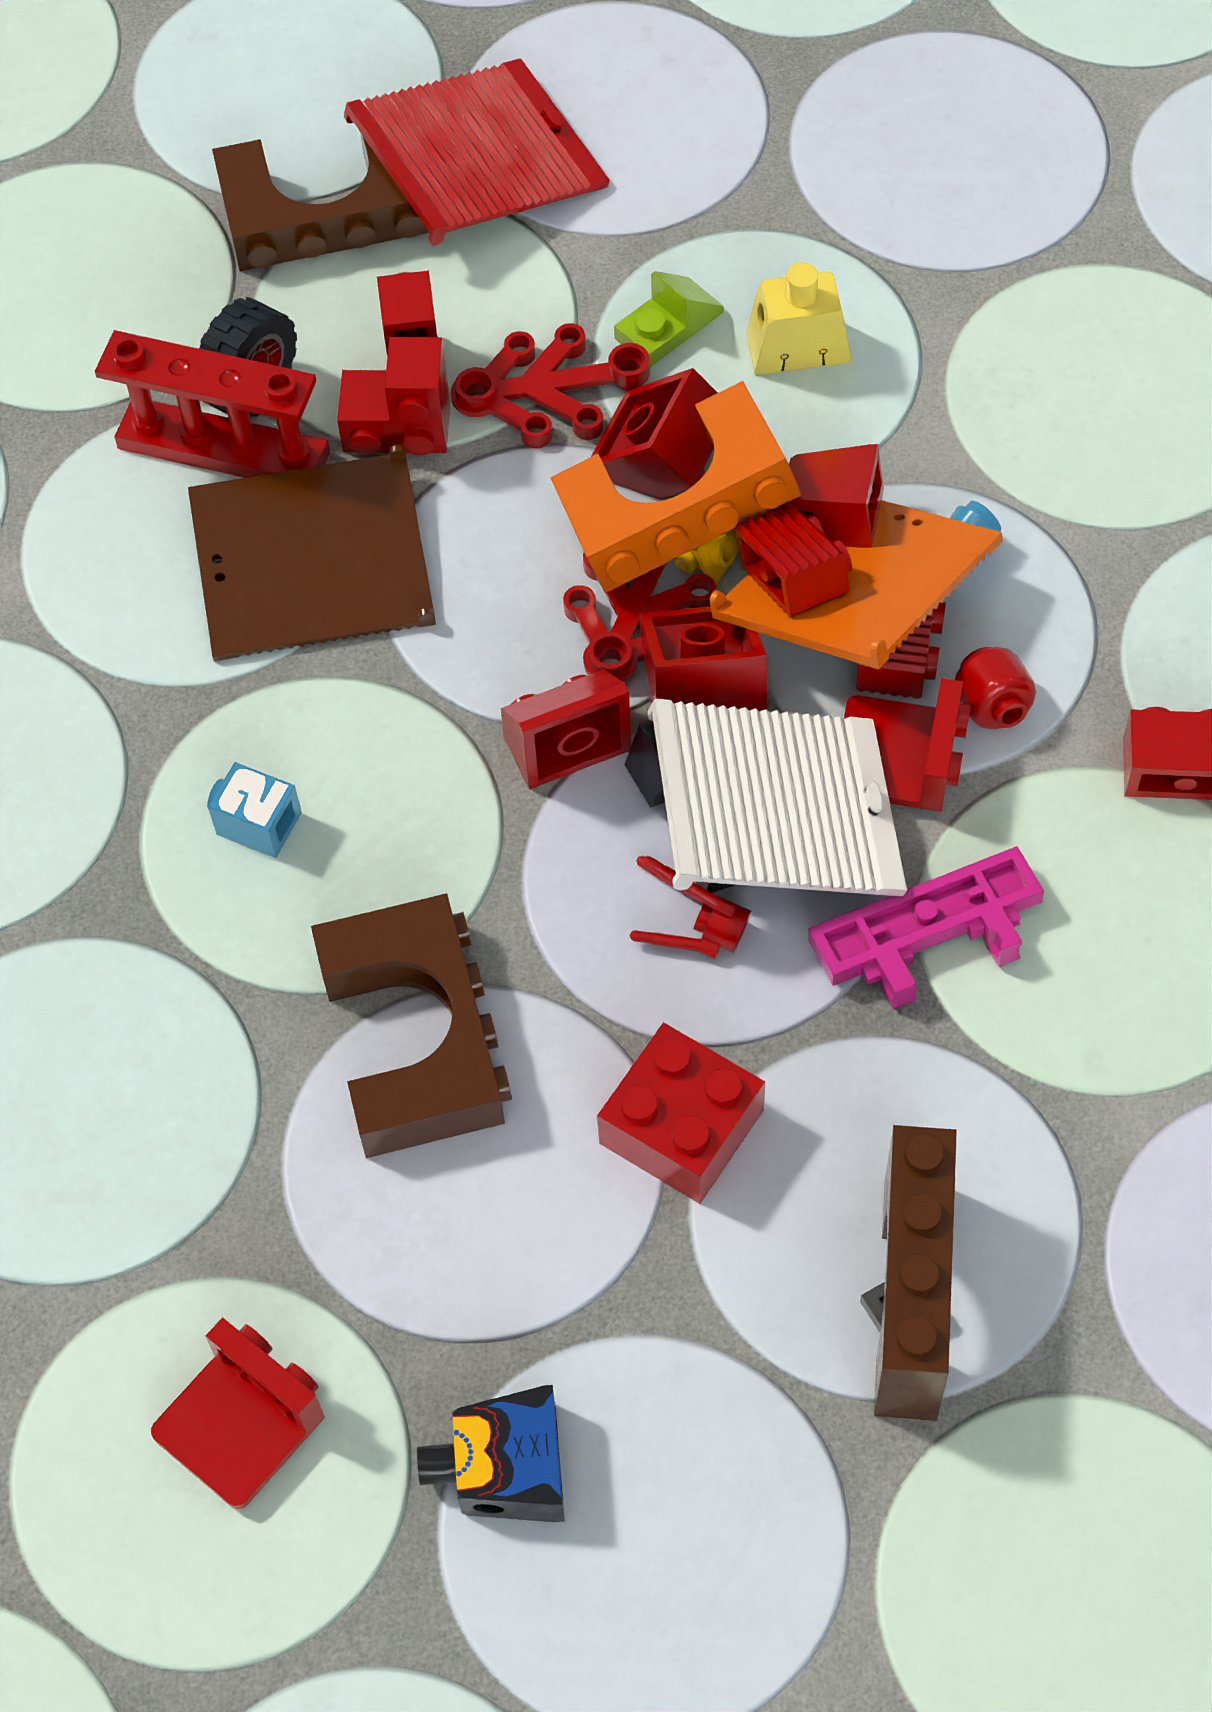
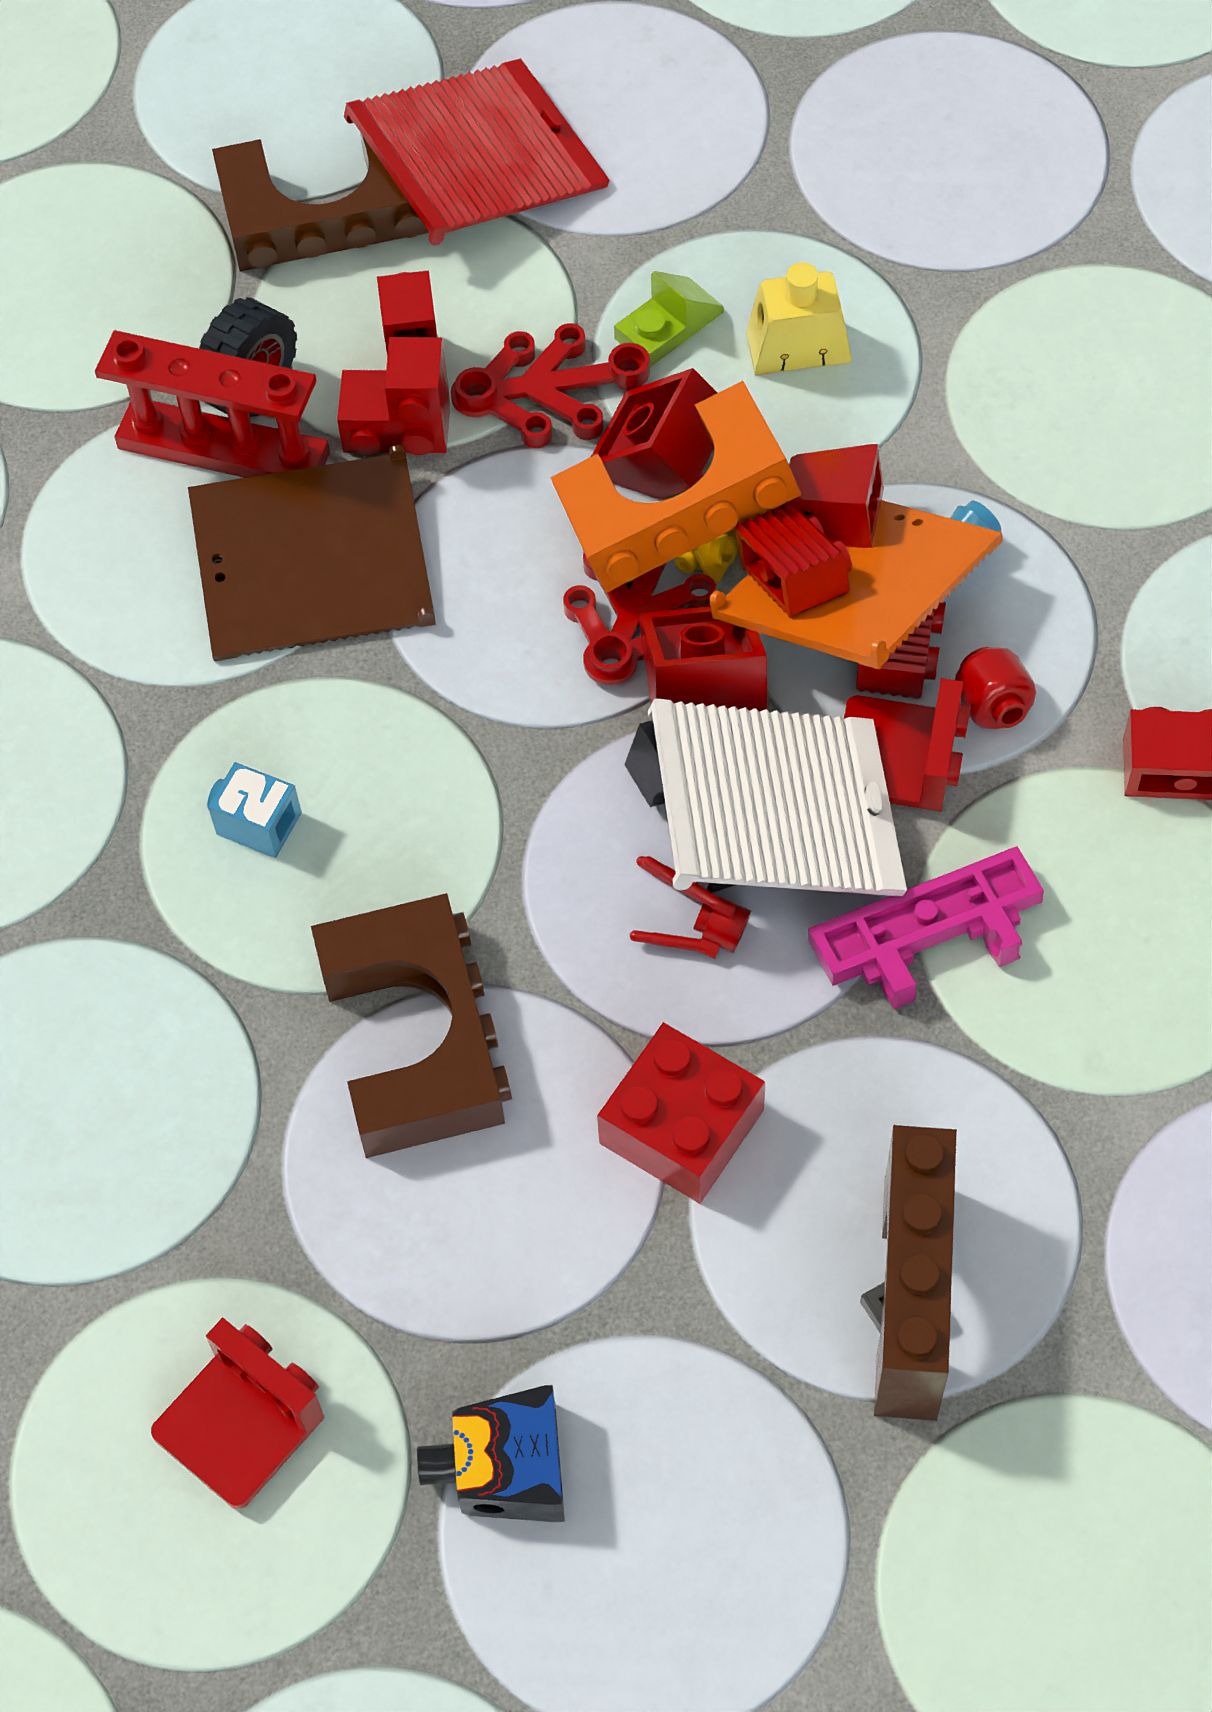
(568, 727): red slope -> none

